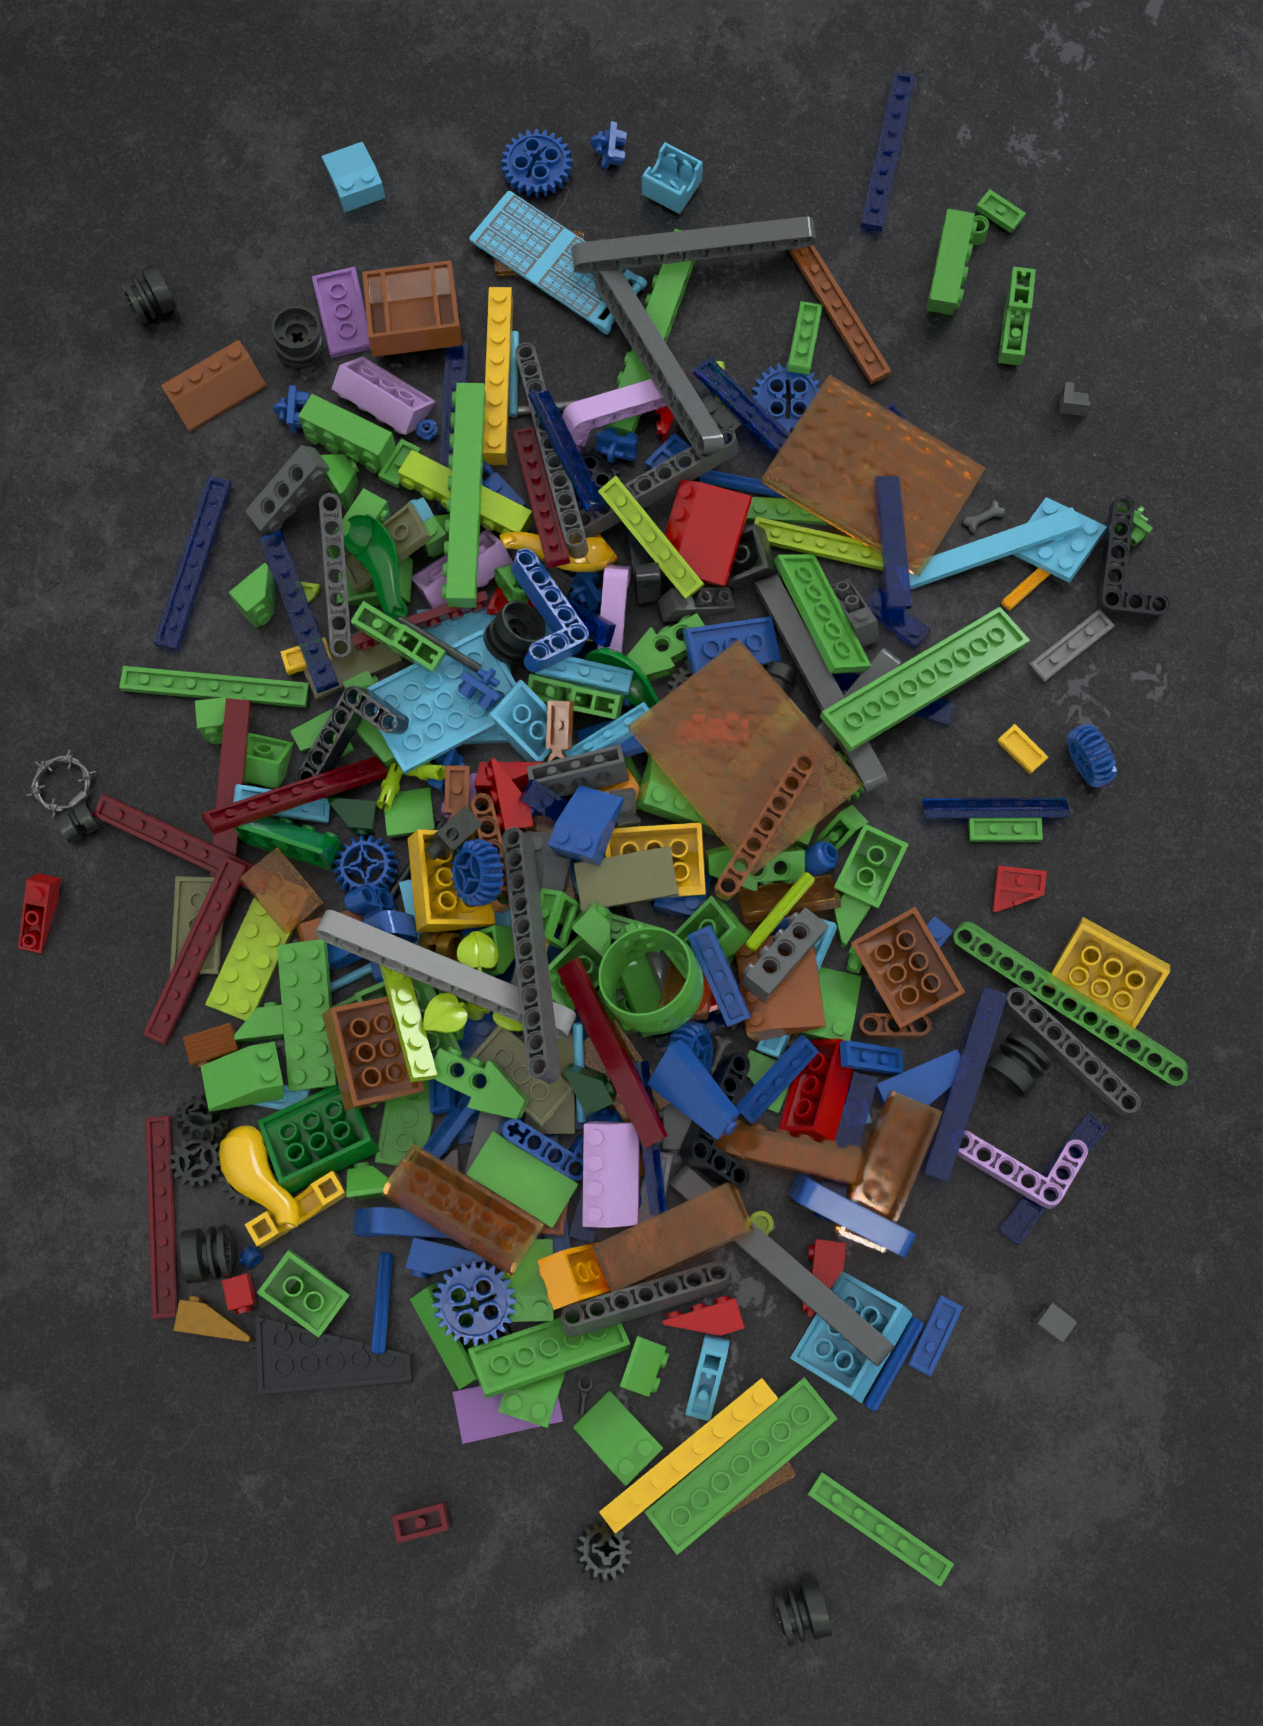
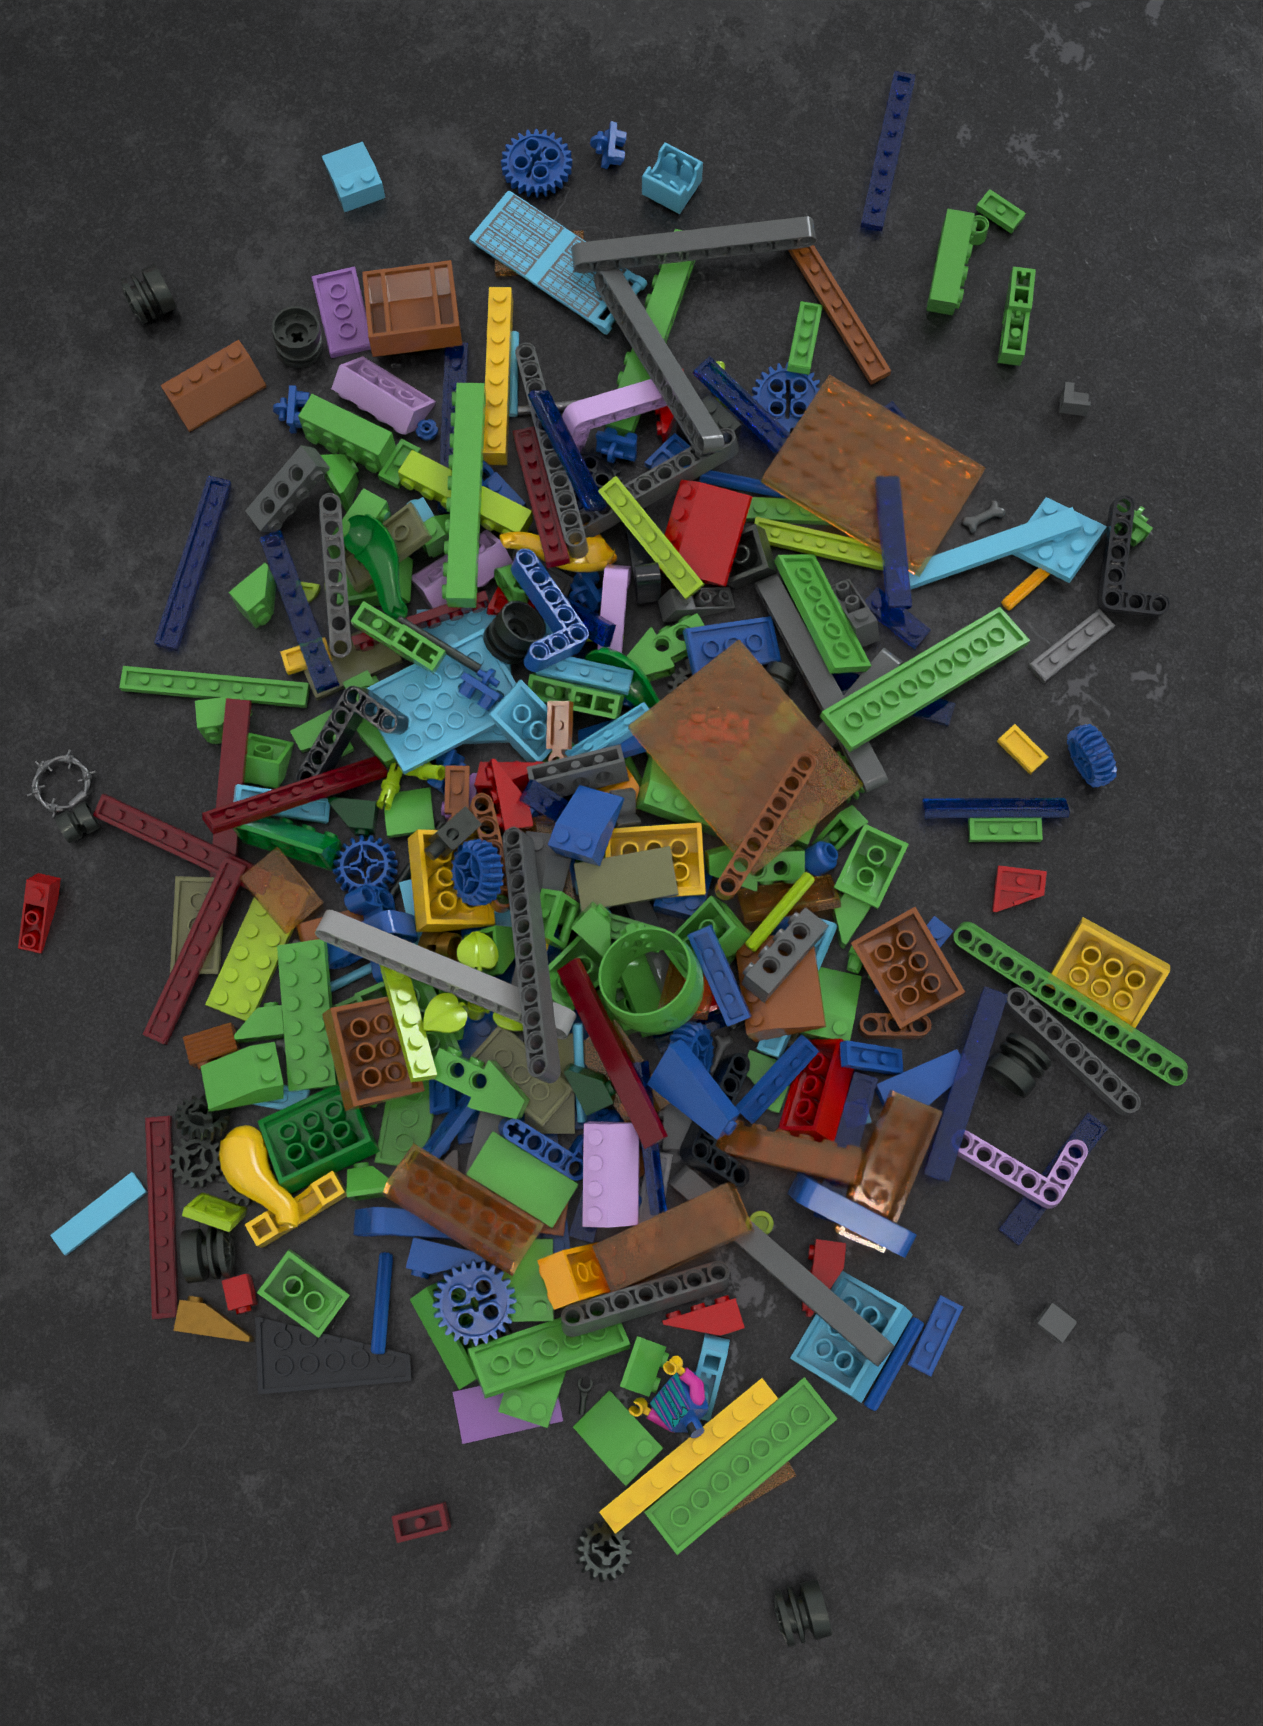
(99, 1213): none -> medium azure tile
(214, 1212): none -> lime tile
(250, 1257): blue plate -> none
(679, 1403): none -> torso
(880, 1529): bright green plate -> none

